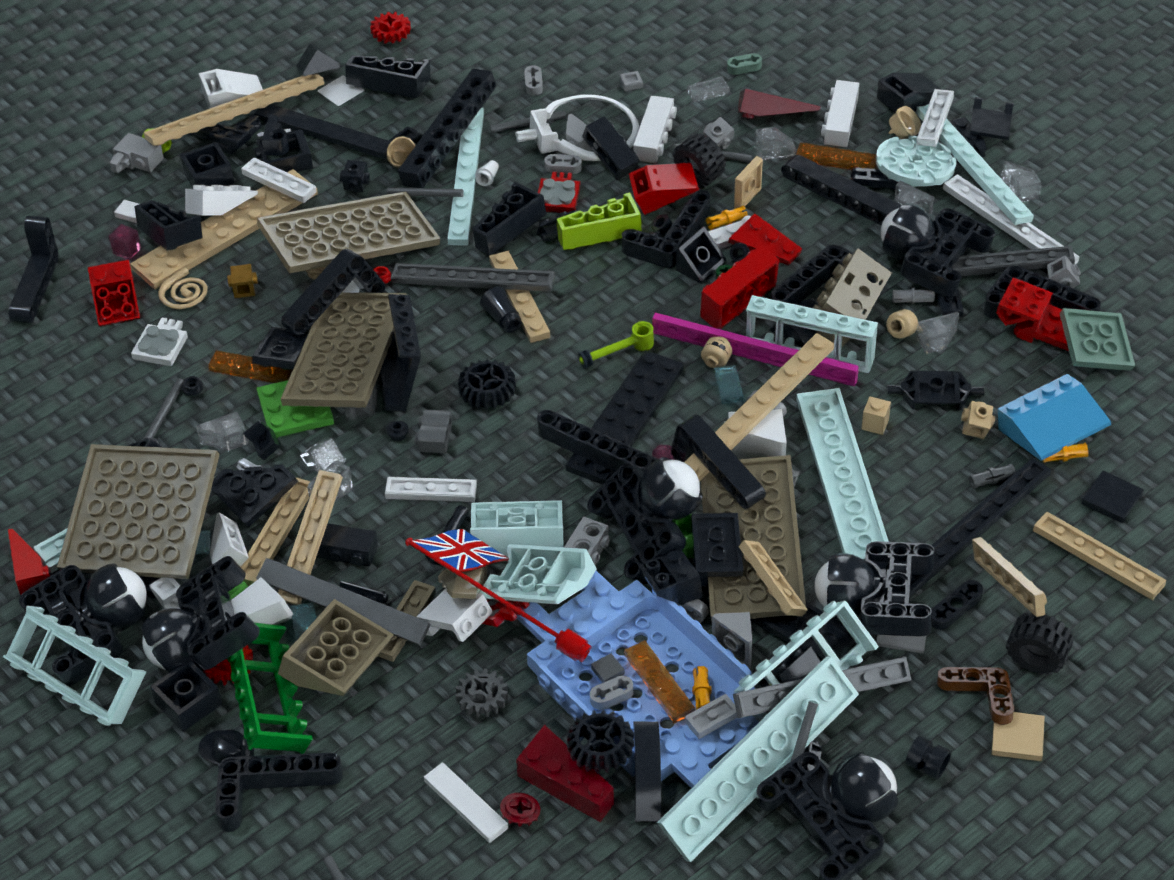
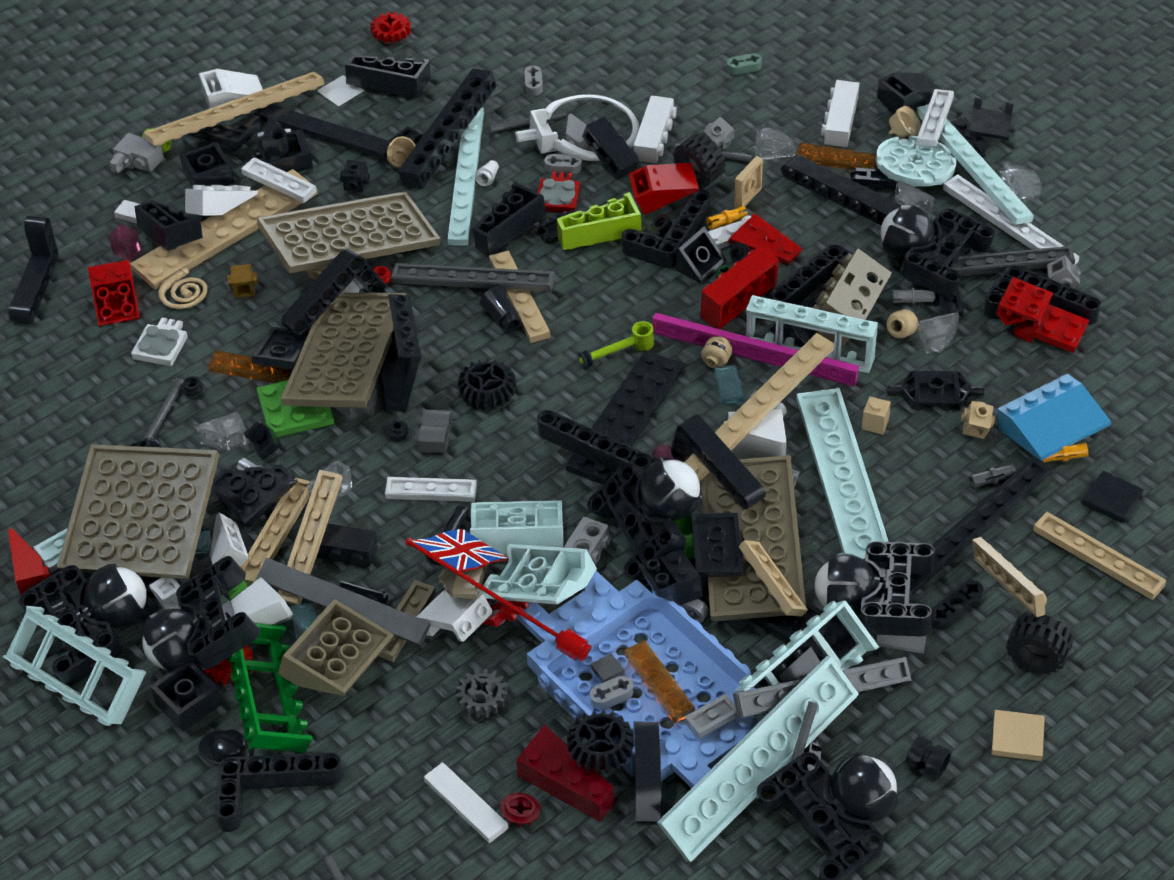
(315, 61): black slope -> none
(322, 455): clear piece -> none
(428, 192): dark grey bar -> none
(631, 81): light grey tile -> none
(701, 686): light orange pin -> none
(708, 89): clear plate -> none
(735, 634): light grey slope -> none
(761, 104): dark red wedge -> none
(949, 680): reddish brown beam -> none
(1097, 339): sand green plate -> none

